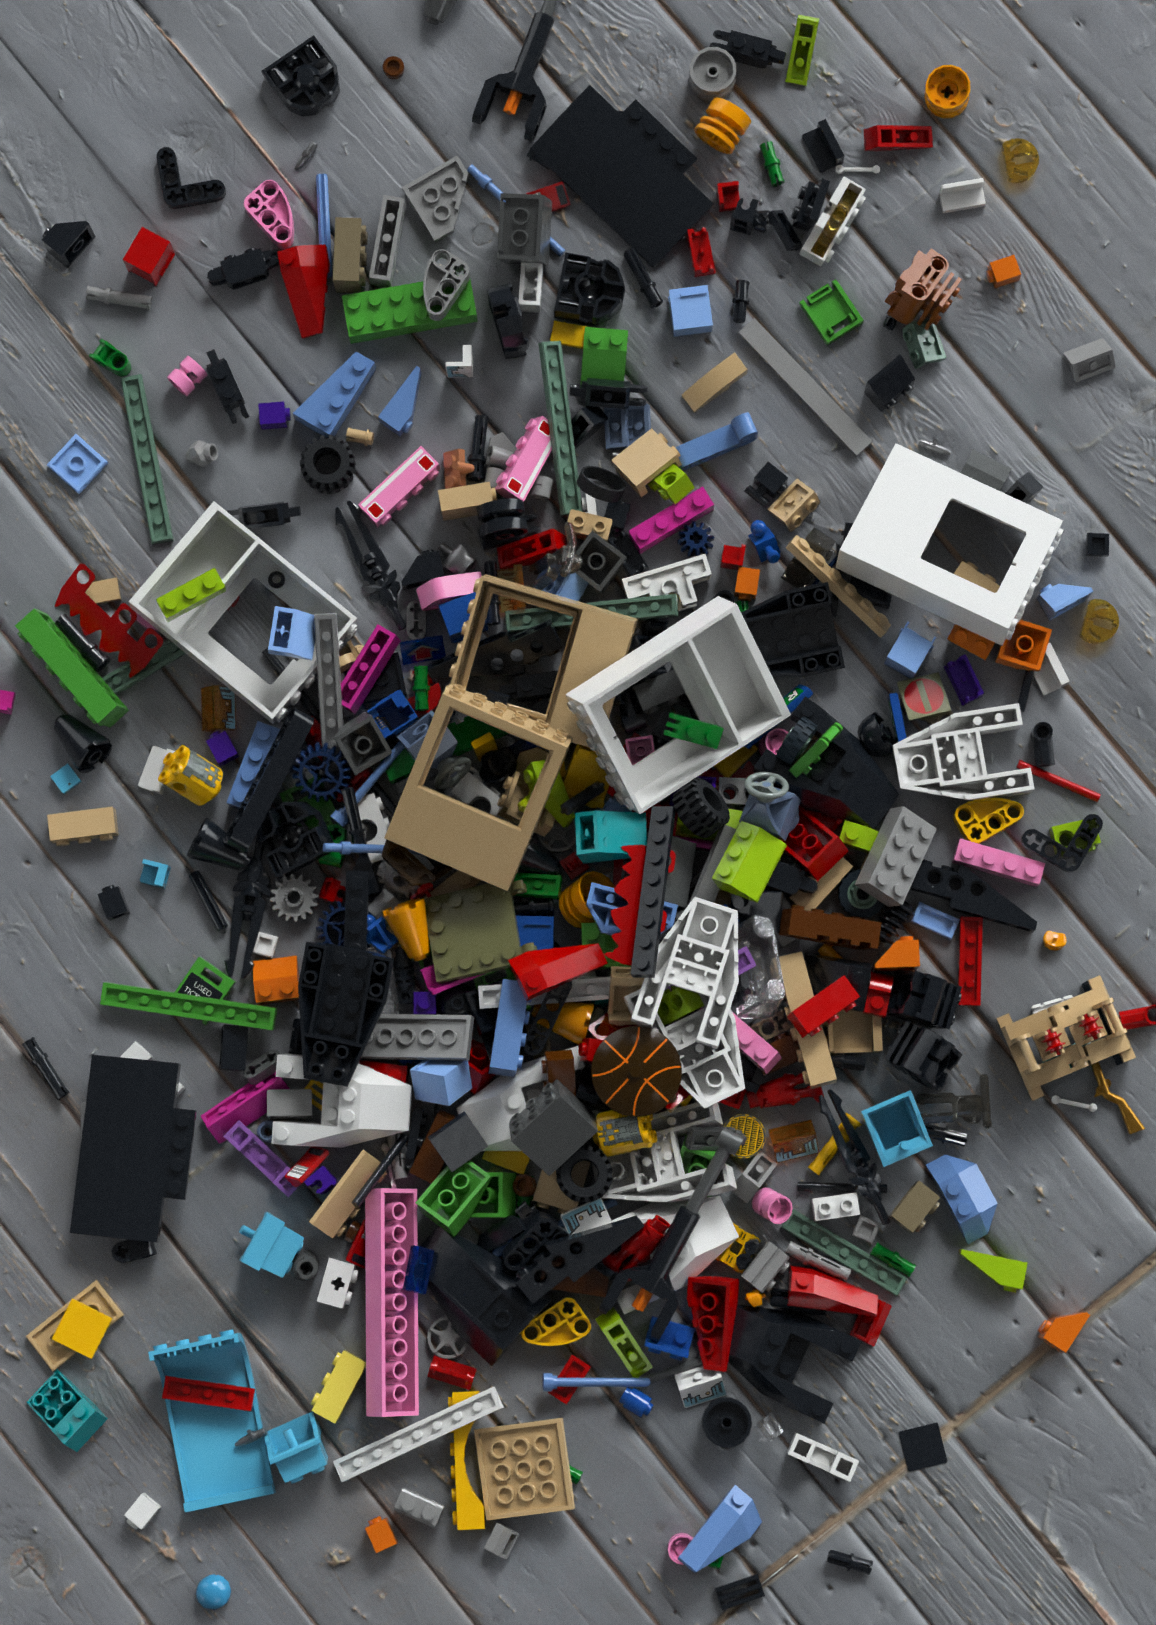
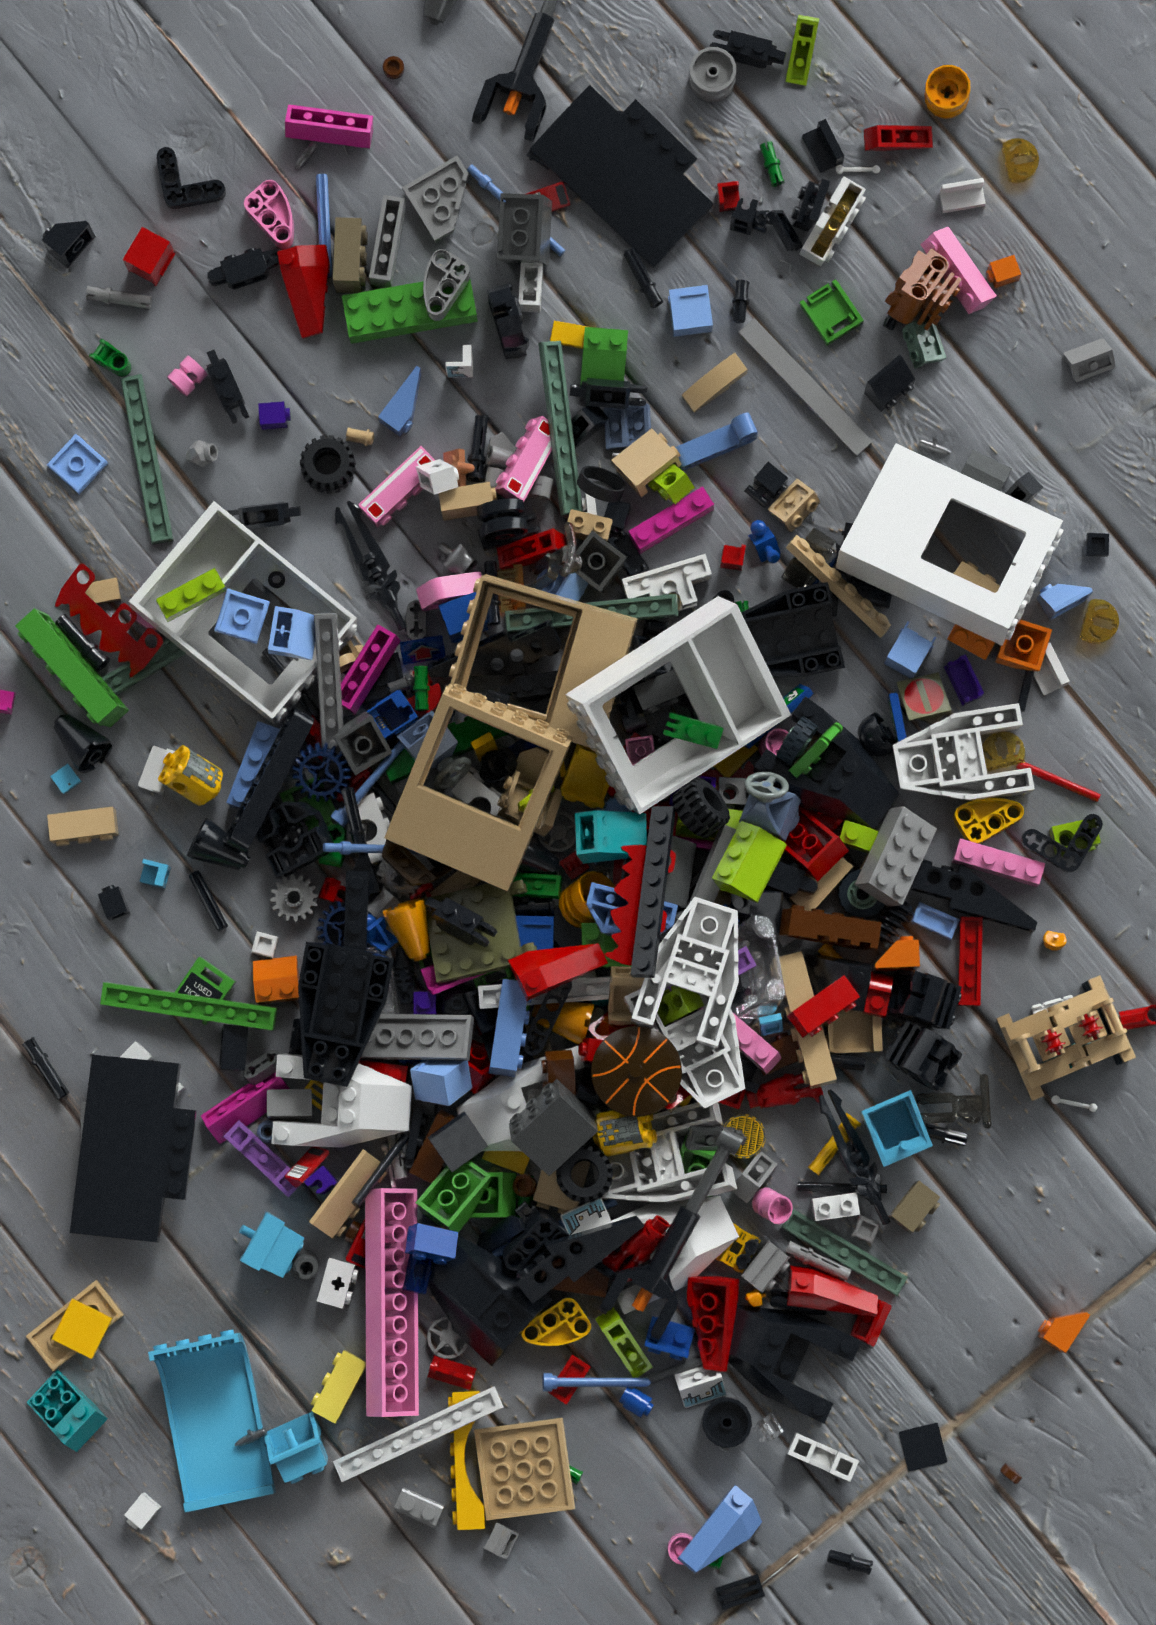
(136, 1250): black piece -> none
(208, 1393): red plate -> none
(213, 1592): dark azure hair -> none
(218, 708): clear orange panel -> none
(222, 747): dark purple brick -> none
(242, 616): none -> light blue tile
(252, 883): black sword -> none
(314, 59): black connector -> none
(329, 126): none -> dark pink brick
(335, 398): medium blue wedge -> none
(381, 1534): orange brick -> none
(402, 684): none -> dark grey pin
(423, 569): black slope -> none
(431, 1243): none -> brick
(437, 476): none -> white brick
(460, 921): none -> black hinge
(557, 796): lime slope -> none
(582, 798): black axle -> none
(605, 307): black connector -> none
(690, 544): dark blue gear -> none
(700, 252): red hinge -> none
(722, 125): light orange wheel -> none
(747, 583): orange brick -> none
(770, 1024): none -> medium azure tile
(794, 1141): clear orange panel -> none
(893, 1259): green pin -> none
(964, 1194): medium blue wedge -> none
(974, 289): none -> bright pink brick
(1001, 1270): lime slope -> none
(1010, 1473): none -> reddish brown tile
(1011, 759): none -> clear yellow piece
(1043, 746): black piece -> none
(1131, 1121): pearl gold piece -> none

